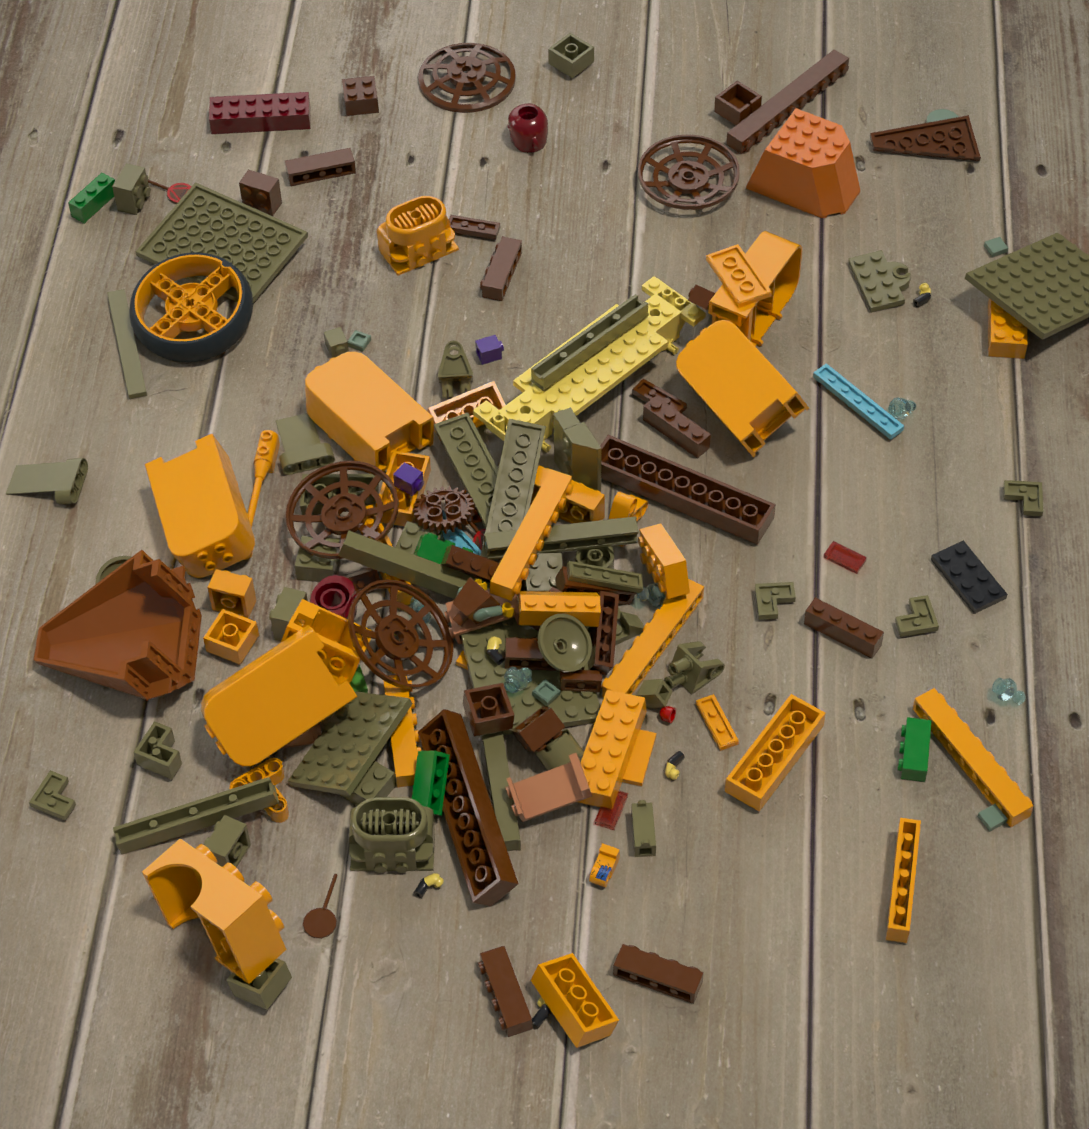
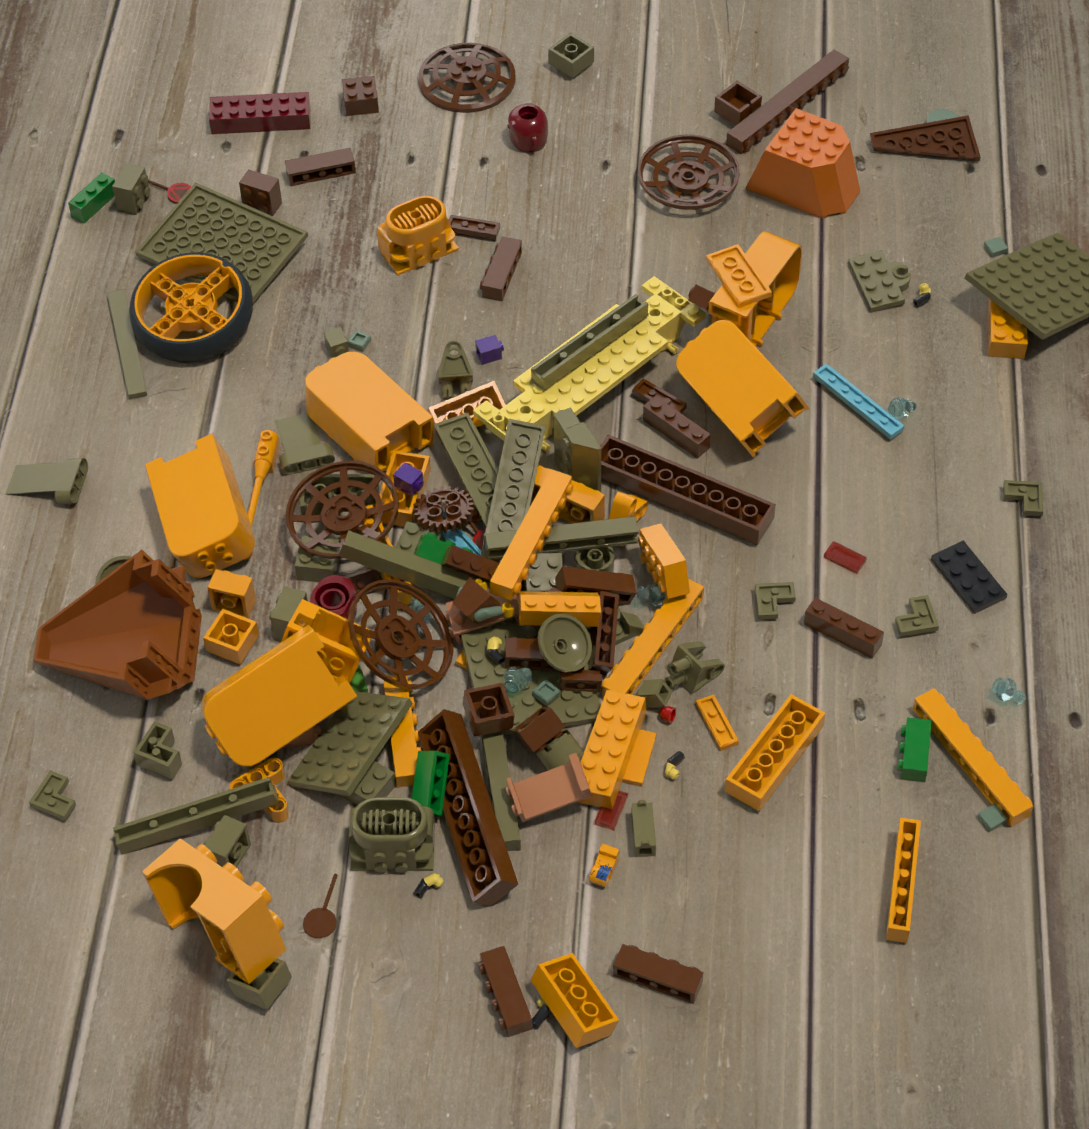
(604, 577): olive tile -> none

